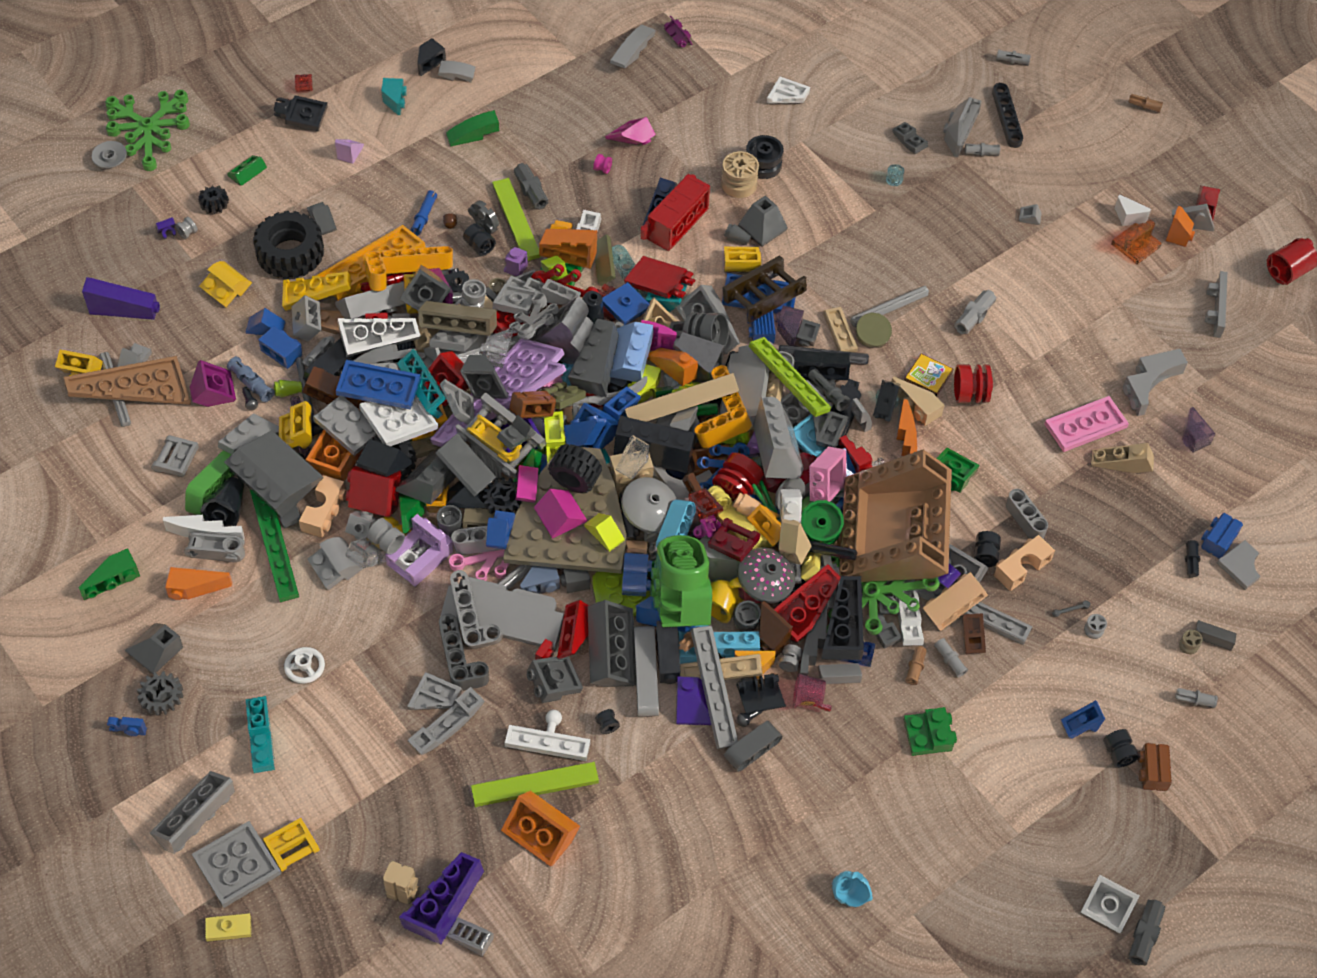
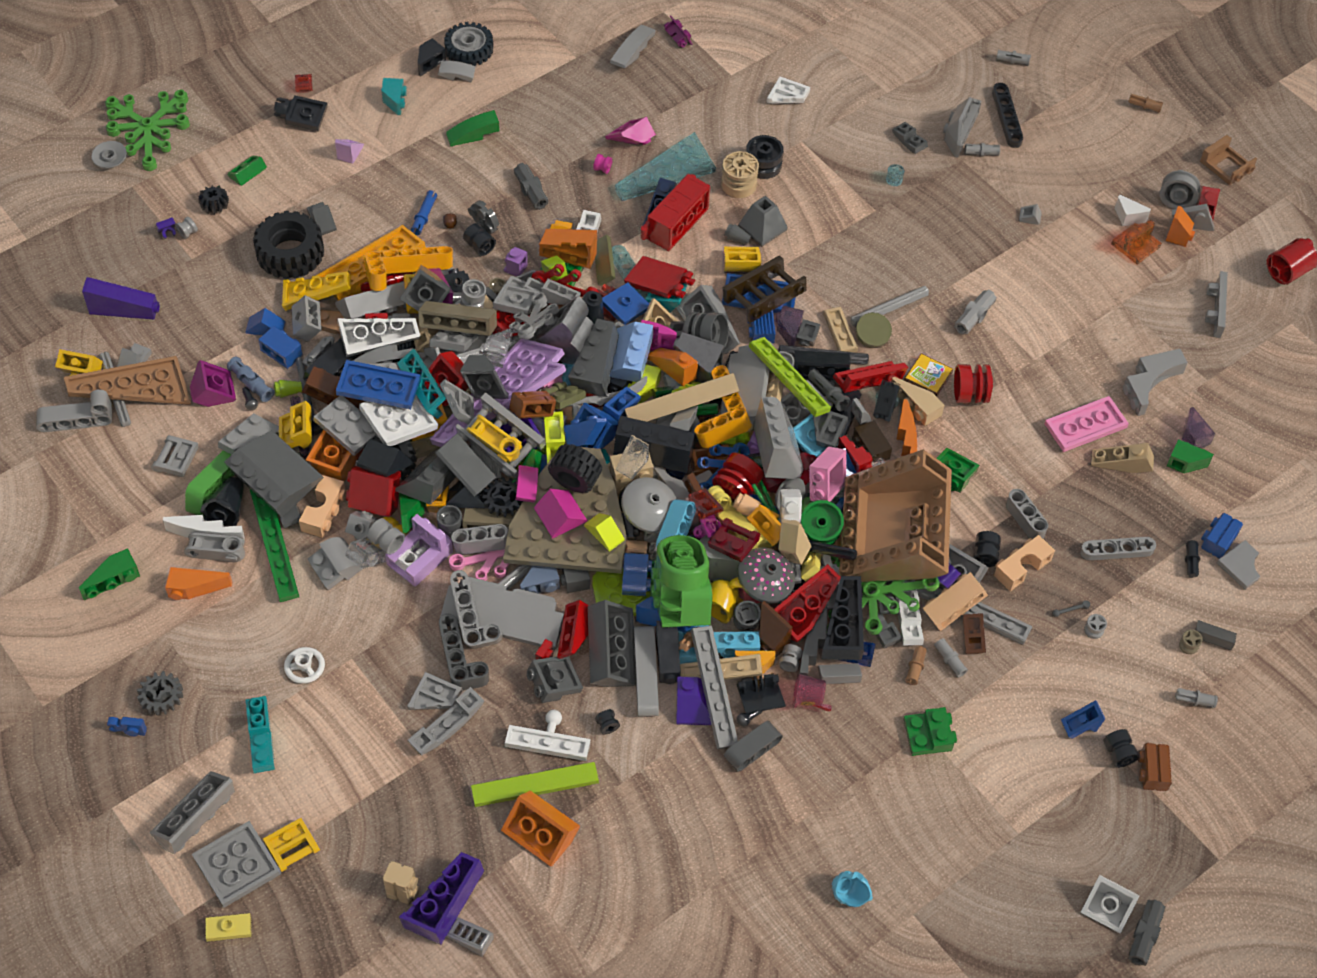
(76, 416): none -> light grey beam
(155, 647): dark grey slope -> none
(224, 283): yellow brick -> none
(469, 43): none -> black wheel
(499, 529): blue slope -> none
(516, 218): lime tile -> none
(516, 433): dark grey slope -> none
(674, 164): none -> clear light blue wing
(869, 375): none -> red fence
(872, 440): none -> dark brown brick
(1117, 545): none -> light grey beam
(1180, 189): none -> light grey wheel
(1189, 458): none -> green slope
(1220, 151): none -> medium nougat window

